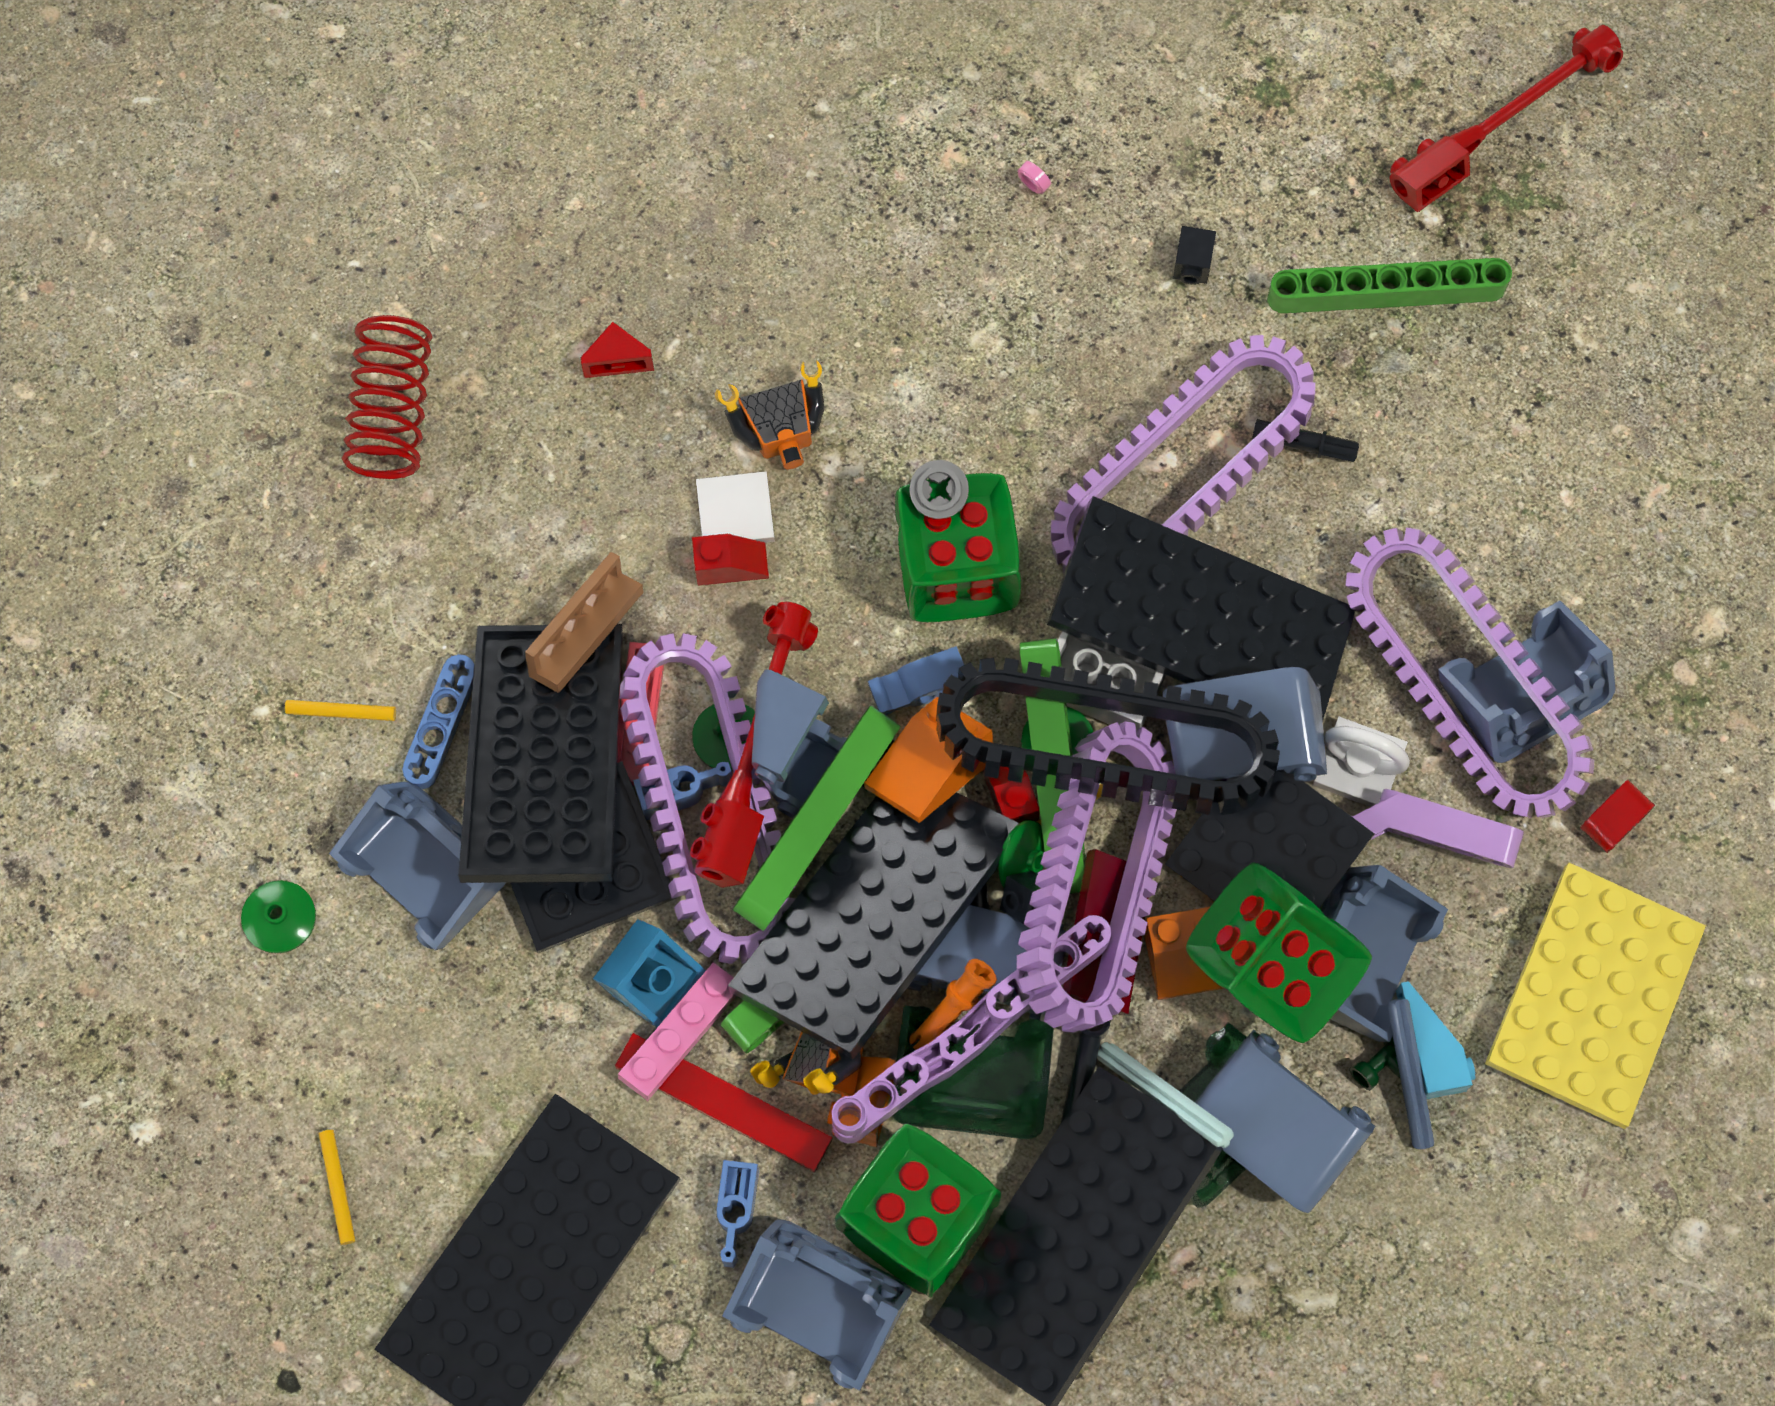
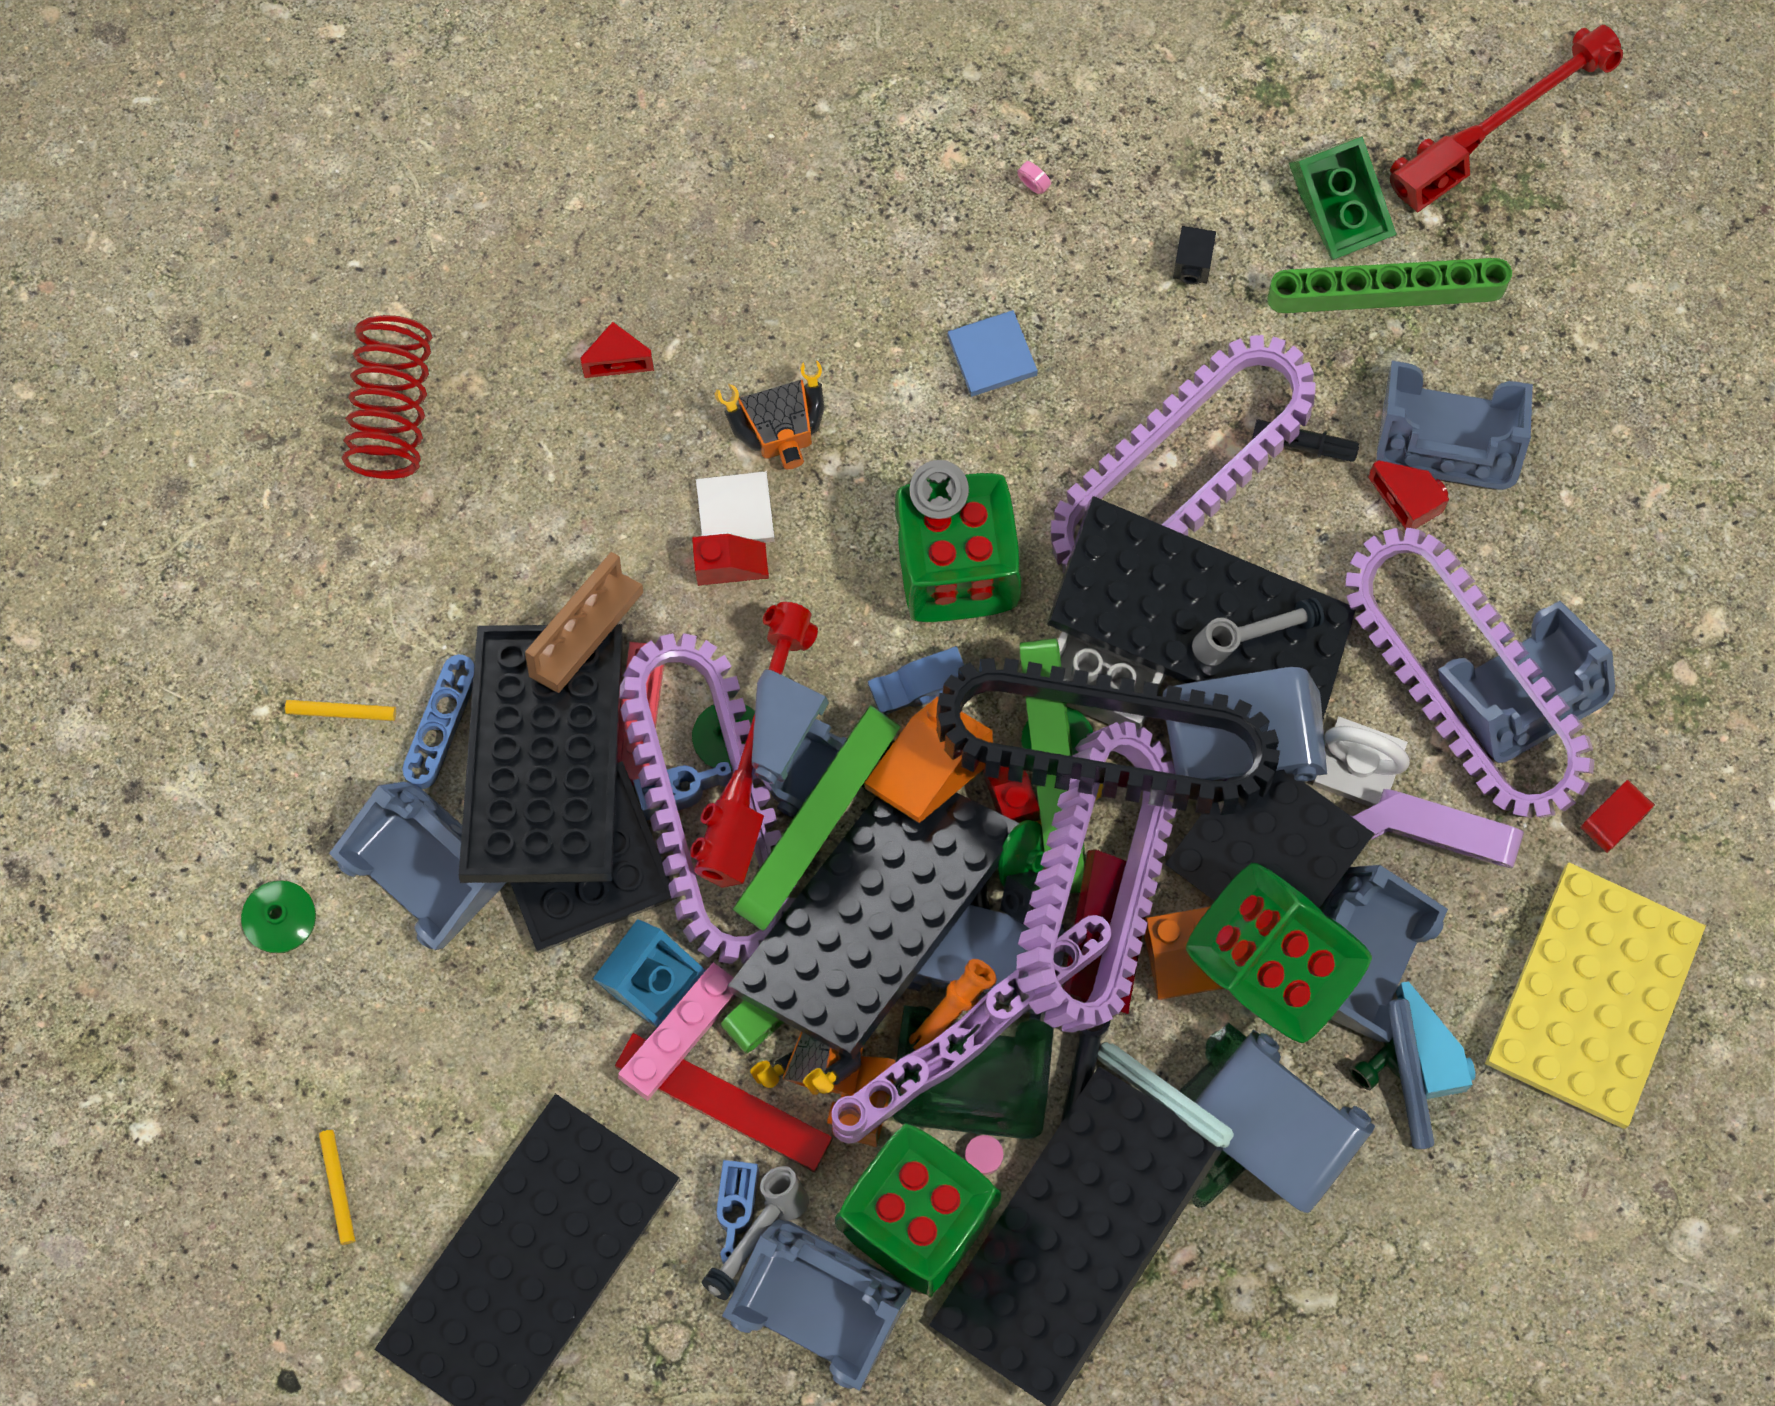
(784, 1200): none -> light grey piece
(984, 1154): none -> bright pink tile
(992, 353): none -> medium blue tile
(1306, 613): none -> light grey piece
(1343, 197): none -> green slope
(1409, 492): none -> red slope
(1454, 433): none -> sand blue windscreen

